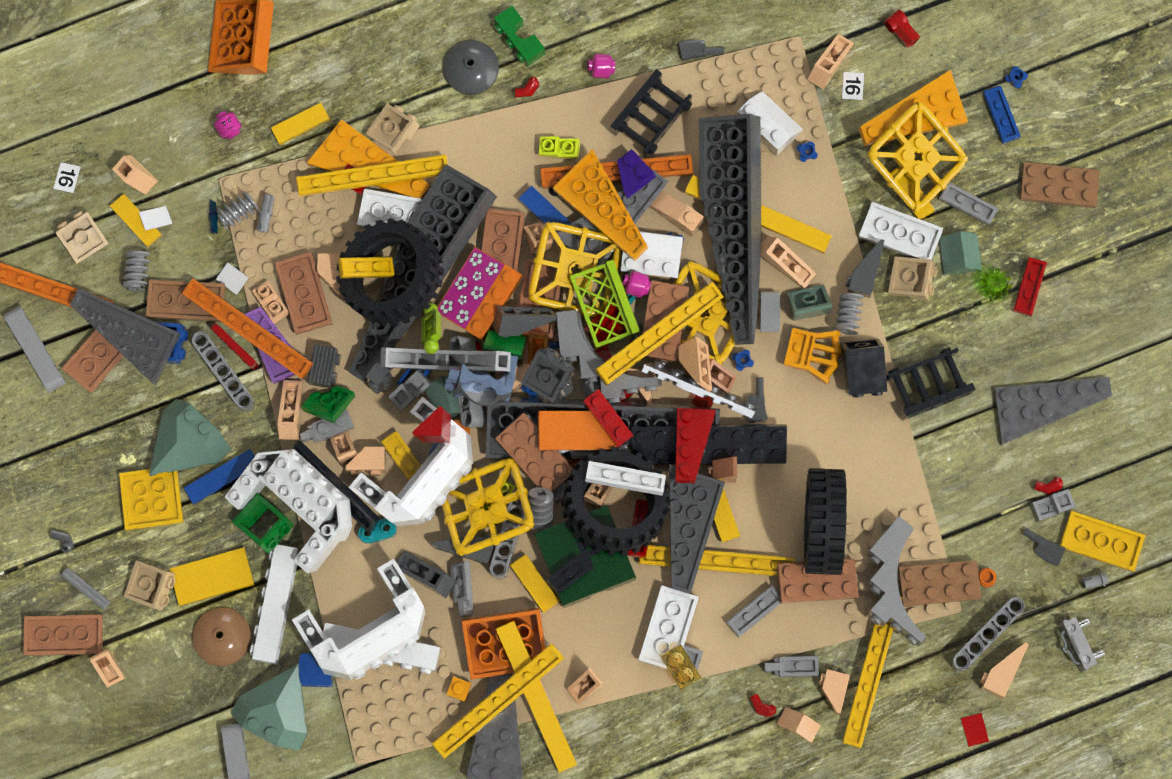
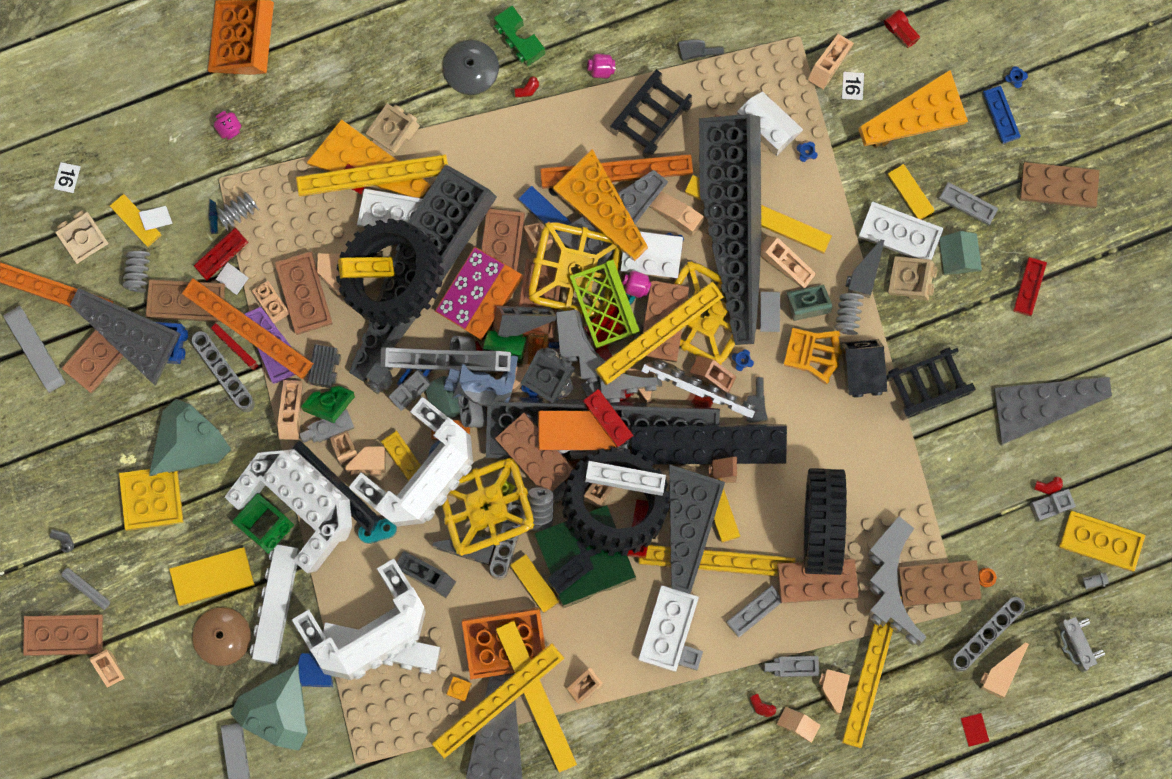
(135, 174): light nougat slope -> none
(149, 585): tan plate -> none
(219, 477): blue tile -> none
(221, 253): none -> red tile
(265, 213): light grey axle -> none
(300, 124): yellow tile -> none
(431, 329): lime plate -> none
(435, 428): red slope -> none
(463, 588): light grey hinge -> none
(559, 148): neon yellow slope -> none
(633, 173): dark purple wing -> none
(680, 667): clear yellow slope -> none
(691, 439): red wing -> none
(695, 359): light nougat slope -> none
(905, 156): yellow plate -> none
(997, 277): clear neon green gear -> none
(1046, 549): dark grey piece -> none

